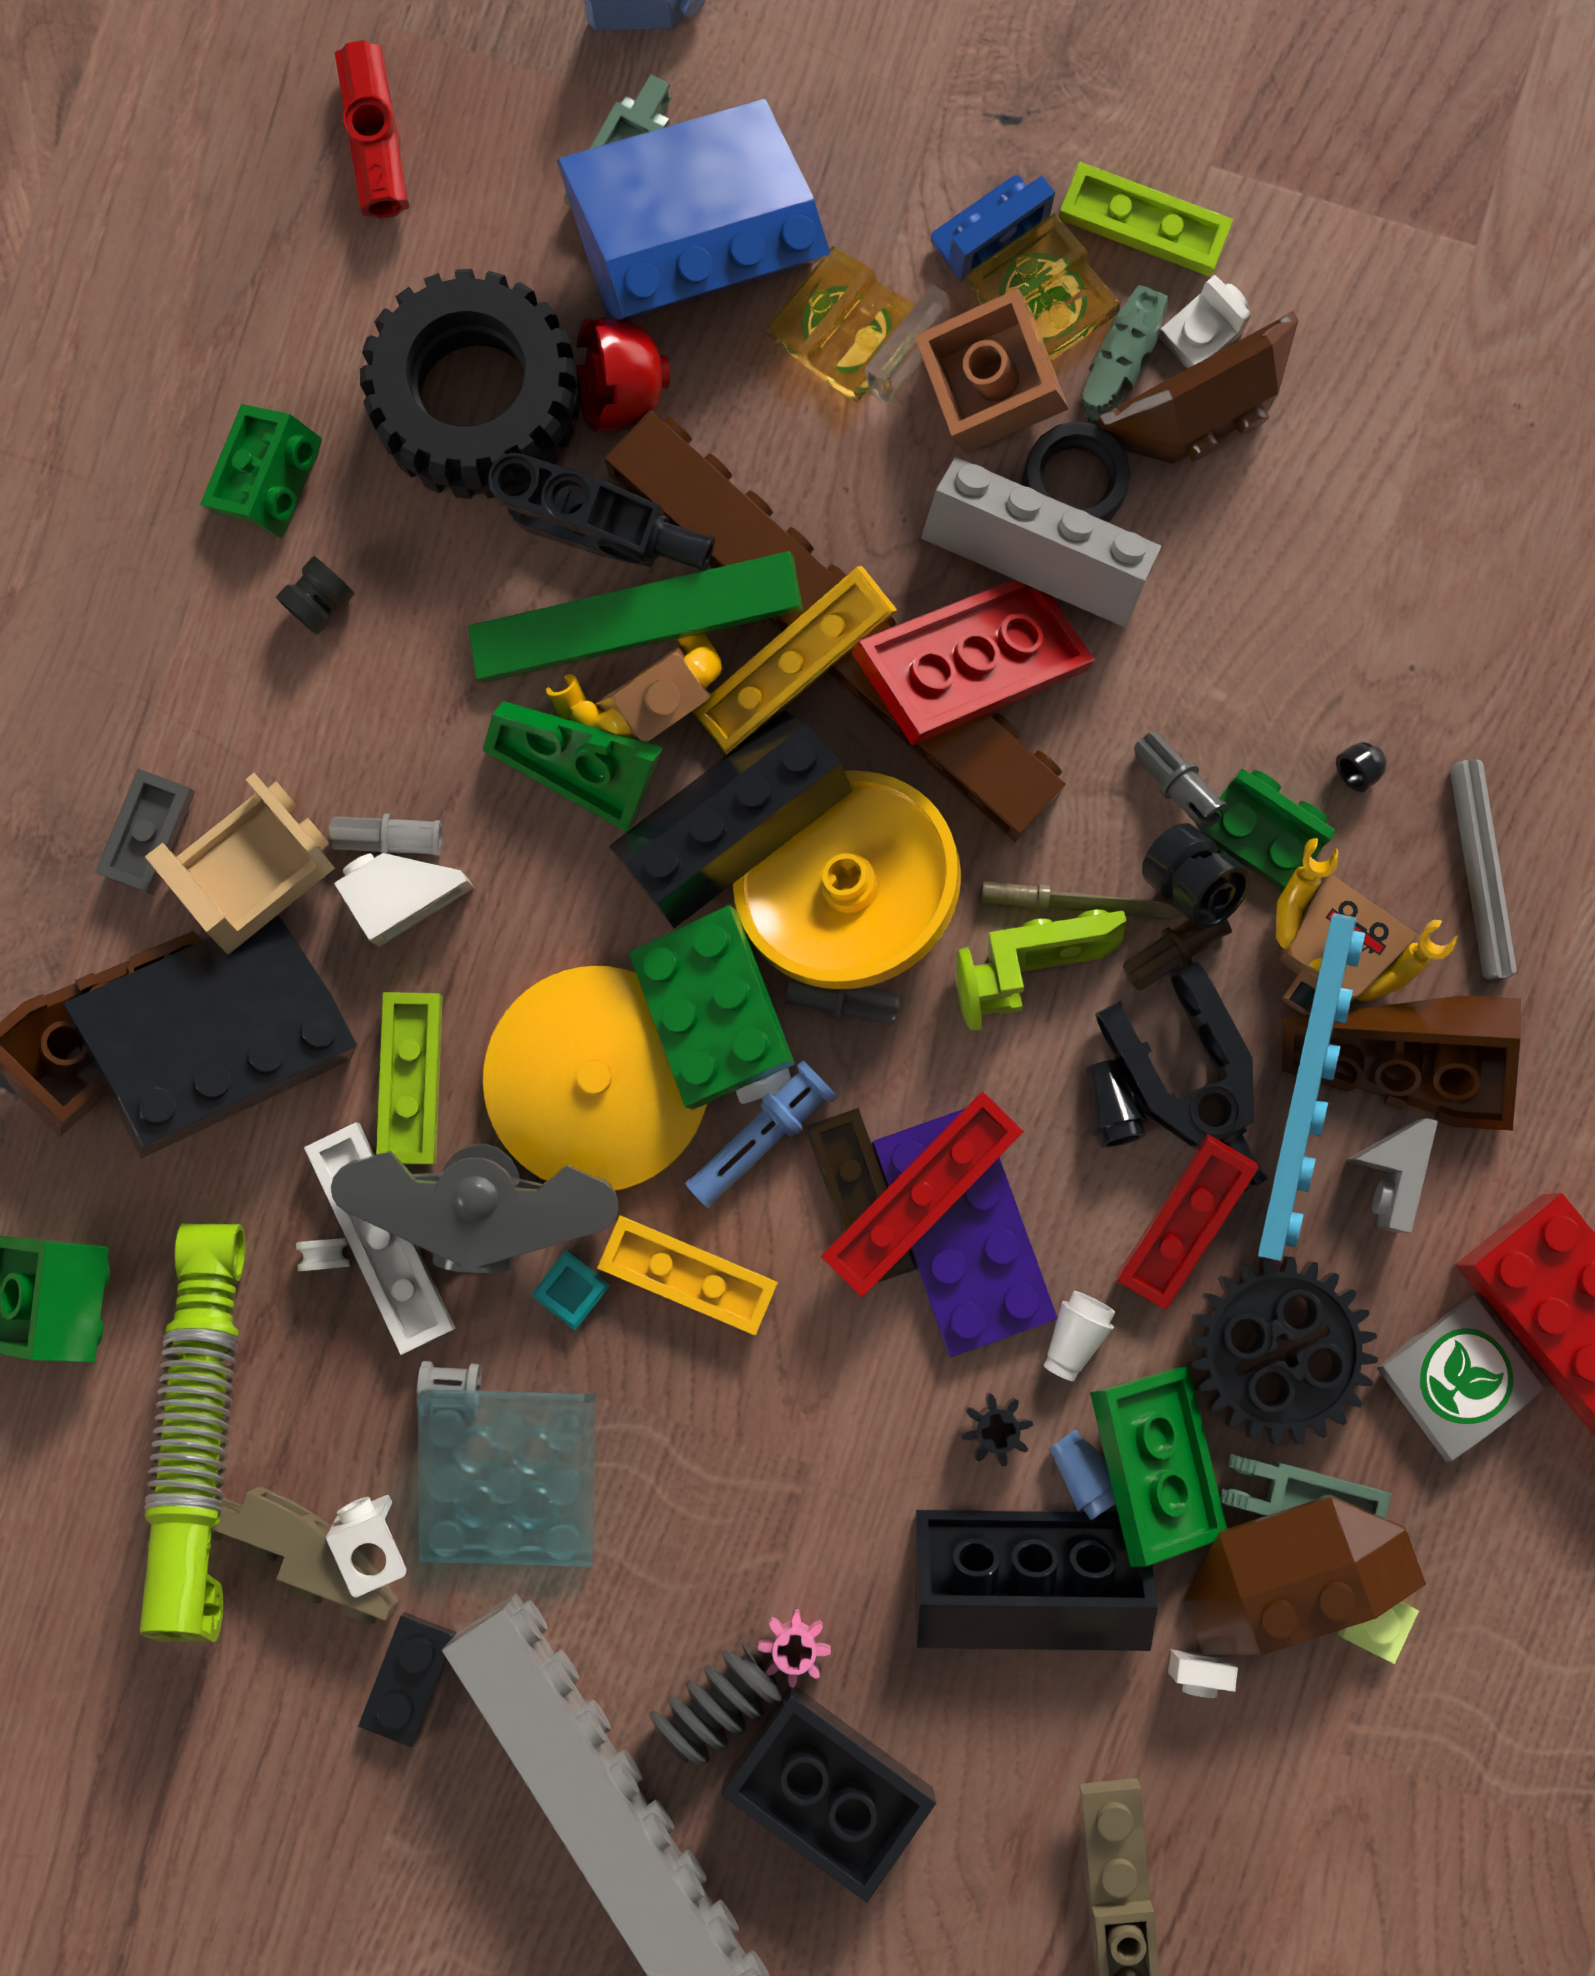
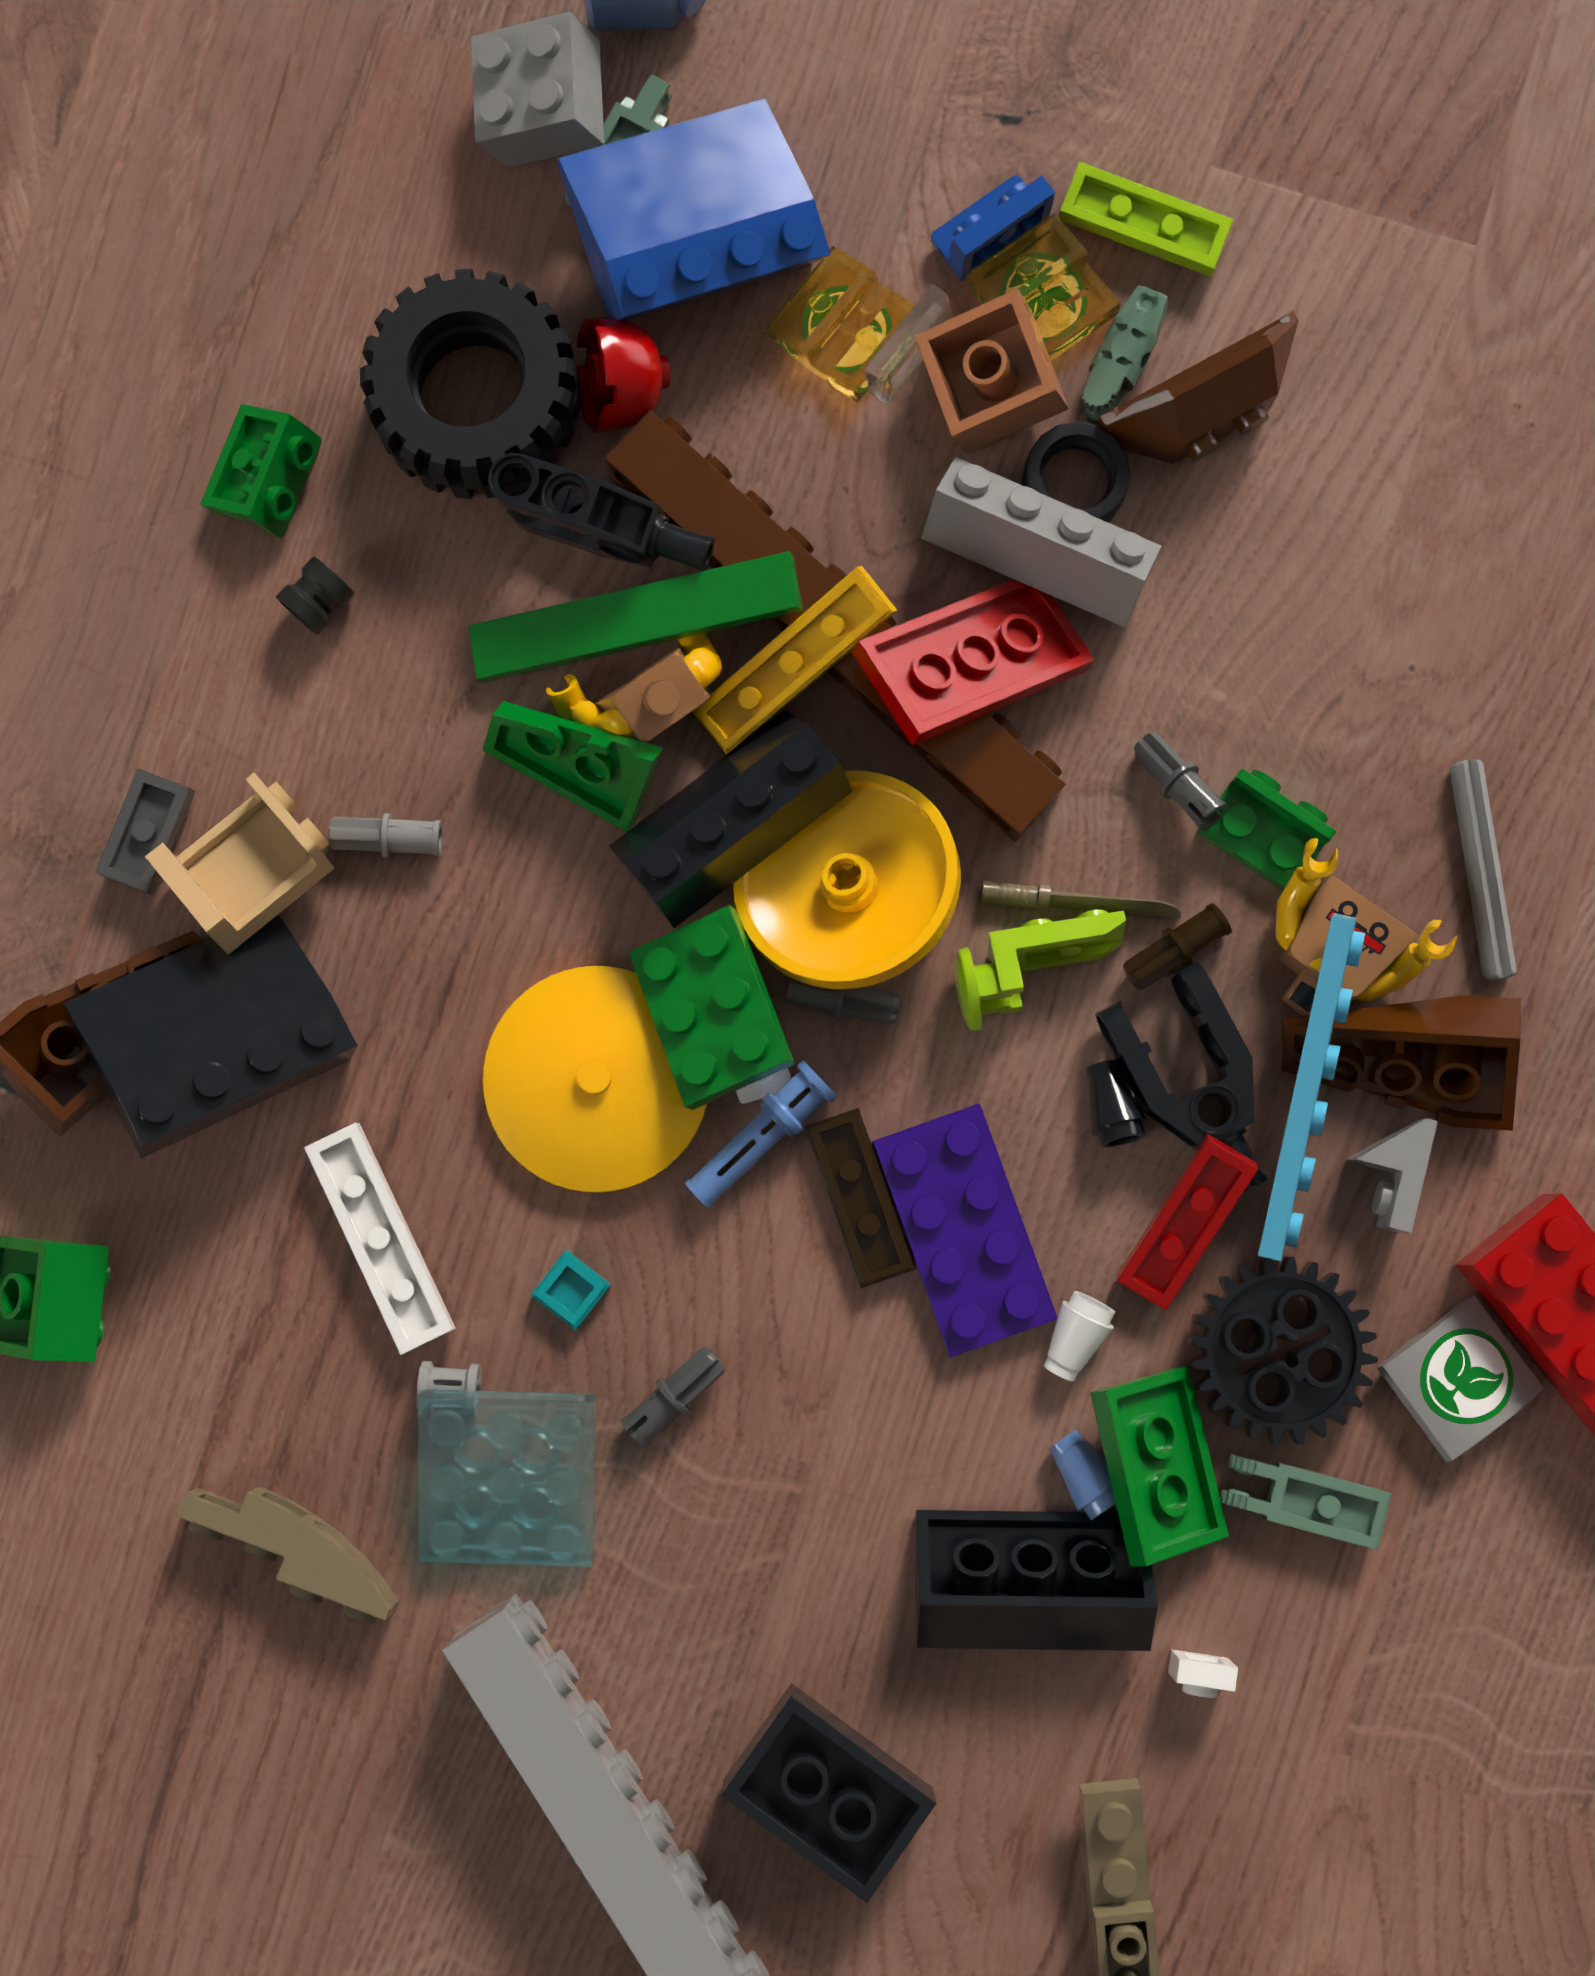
(179, 1595): lime piece -> none
(322, 1254): white bush -> none
(360, 1524): white bracket -> none
(366, 103): red piece -> none
(397, 893): white slope -> none
(407, 1680): black plate -> none
(410, 1076): lime plate -> none
(475, 1209): dark grey piece -> none
(537, 90): none -> light grey brick
(673, 1396): none -> dark grey axle
(687, 1275): yellow plate -> none
(717, 1706): dark grey piece -> none
(806, 1658): bright pink gear -> none
(922, 1194): red plate -> none
(1010, 1437): black gear -> none
(1195, 875): black wheel -> none
(1206, 323): white bracket -> none
(1299, 1577): reddish brown wedge -> none
(1361, 766): black hinge -> none
(1384, 1634): yellowish green plate -> none

